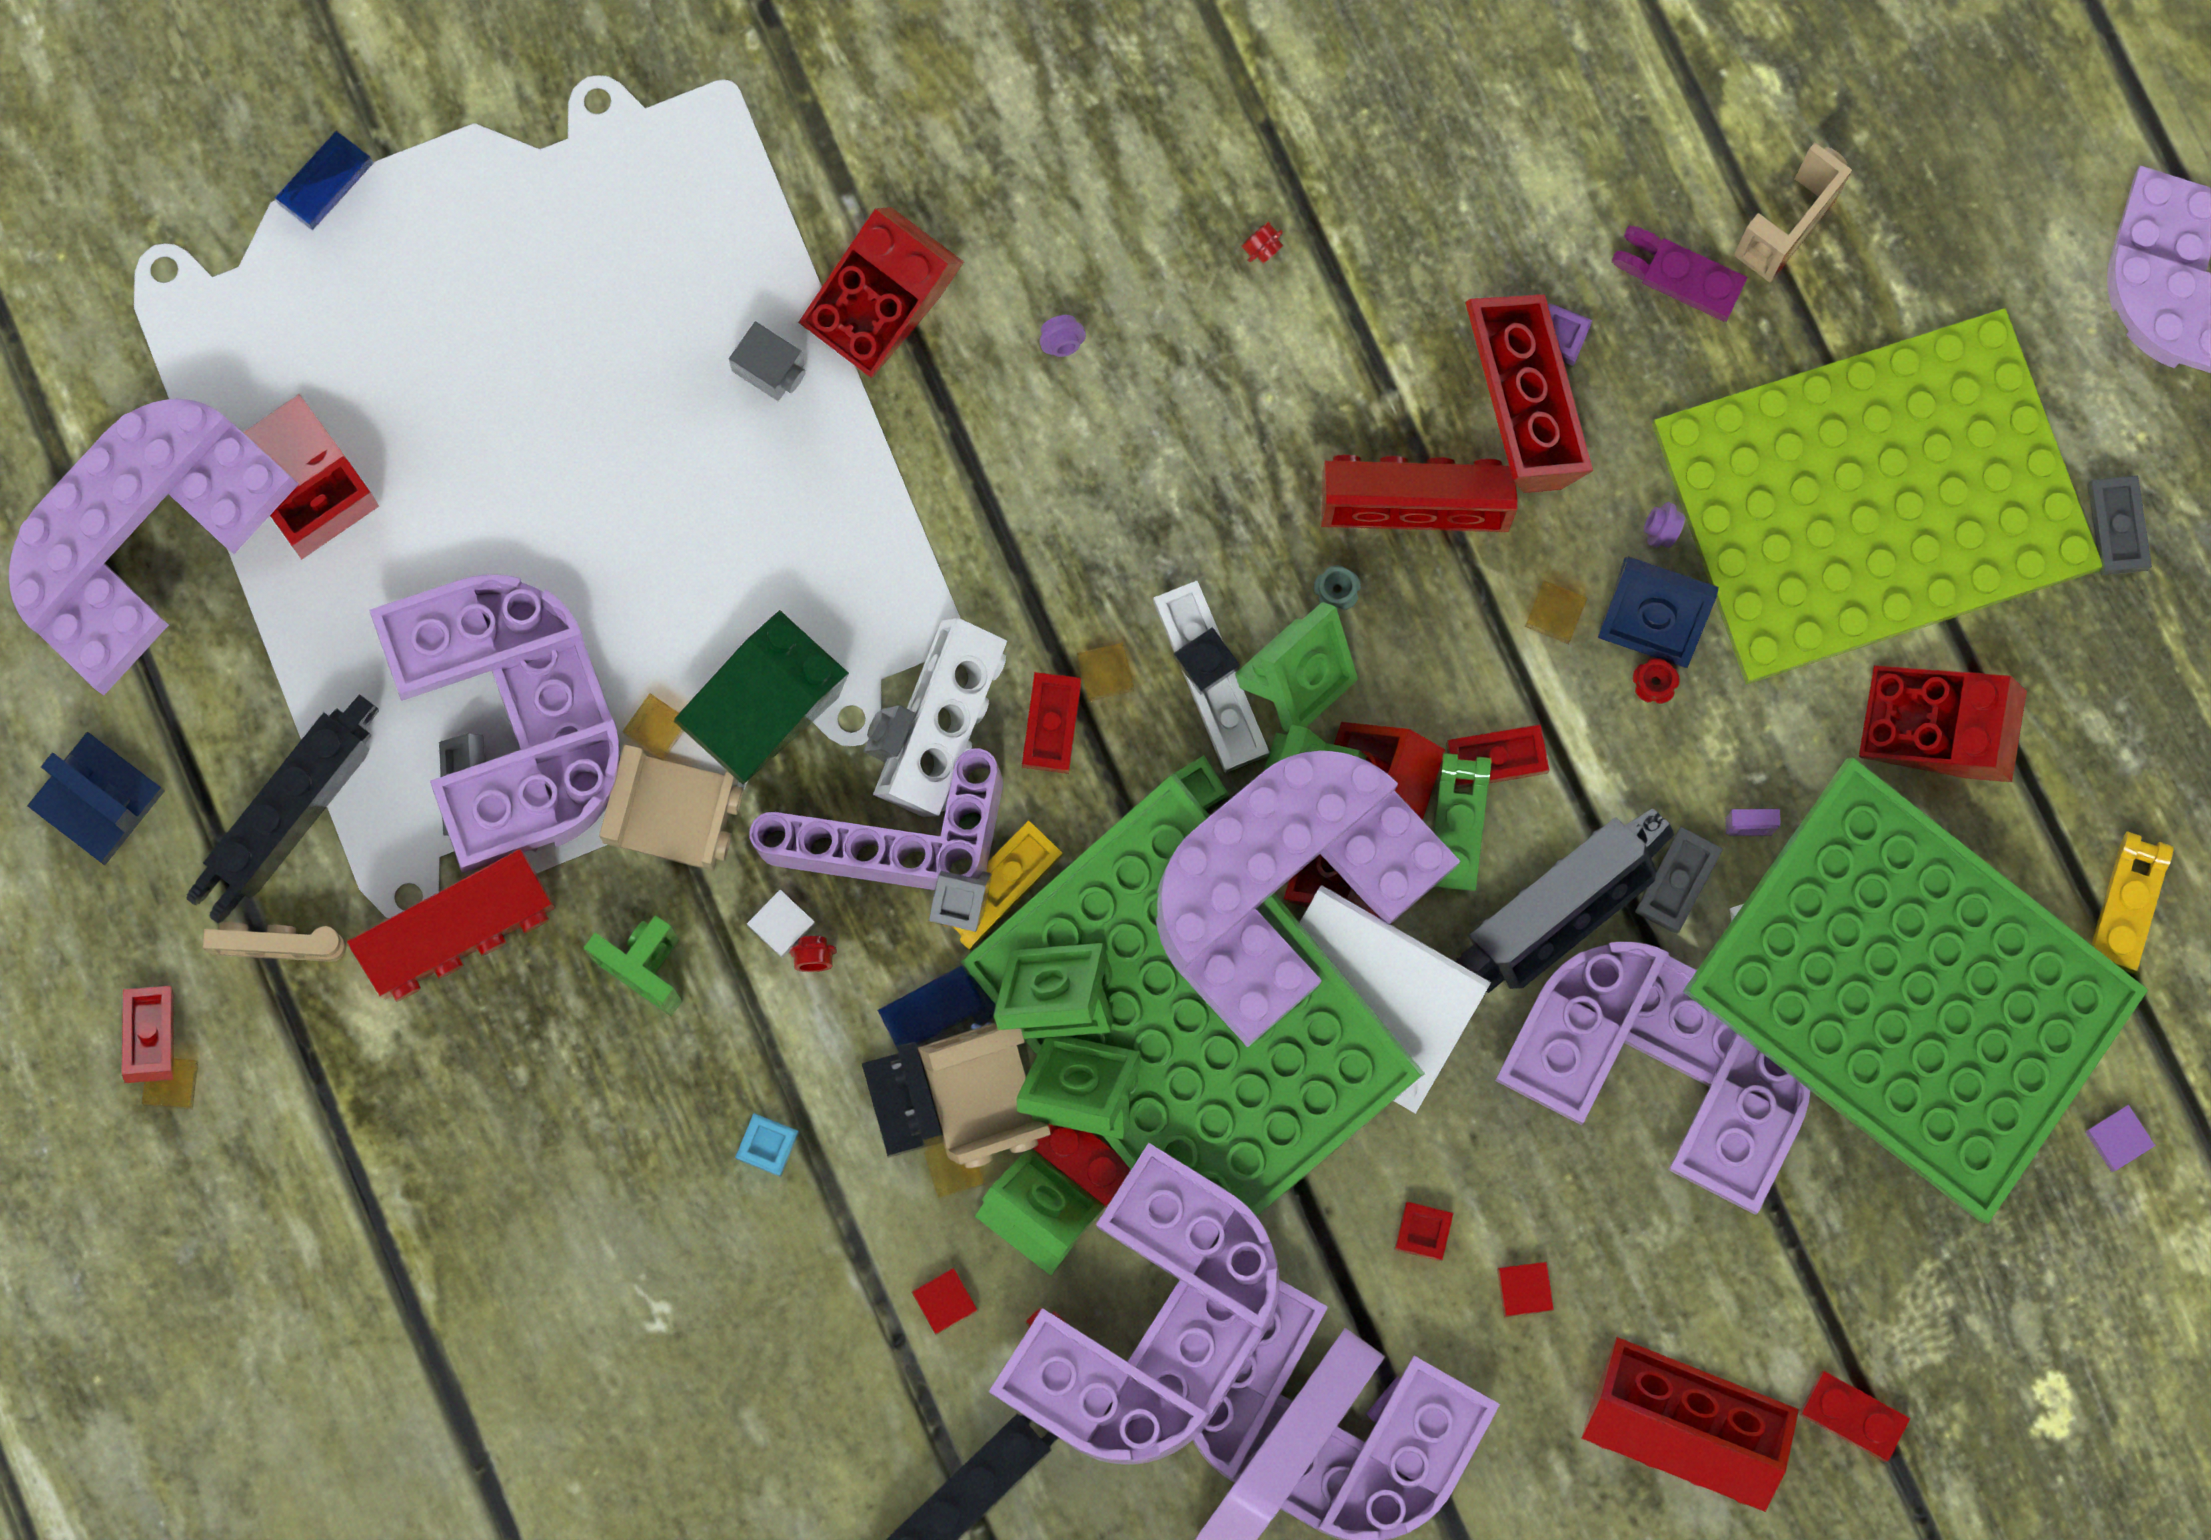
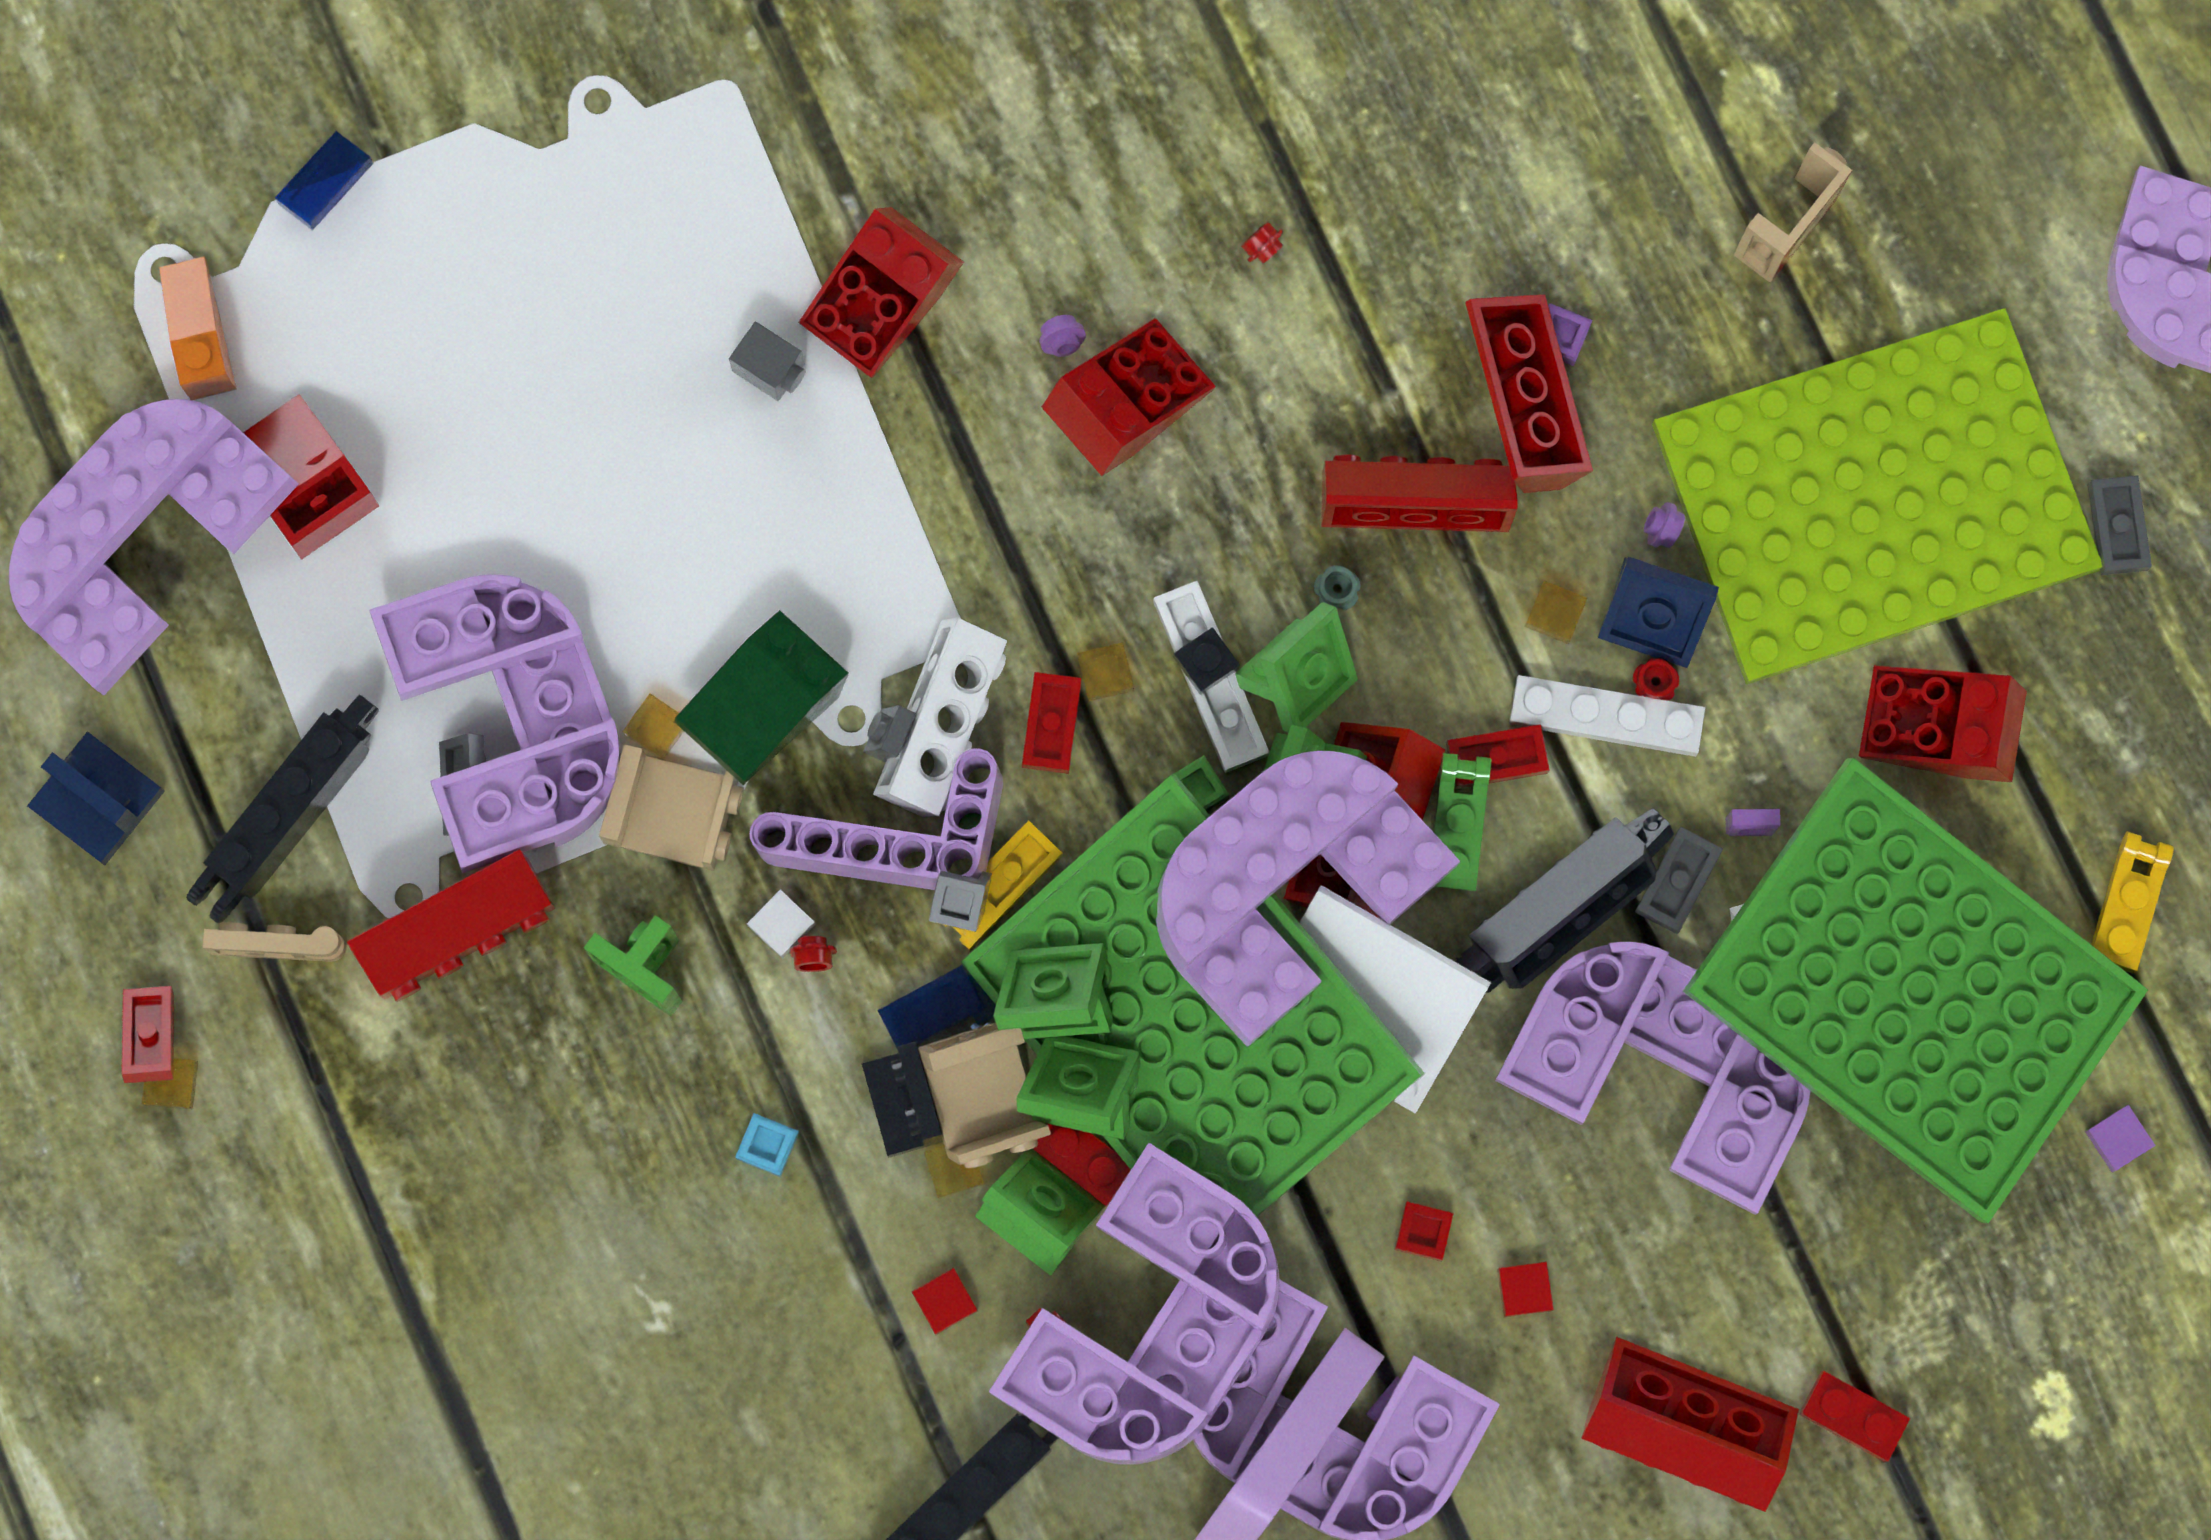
(196, 329): none -> slope
(1126, 396): none -> red slope
(1607, 715): none -> white plate
(1682, 274): magenta hinge -> none

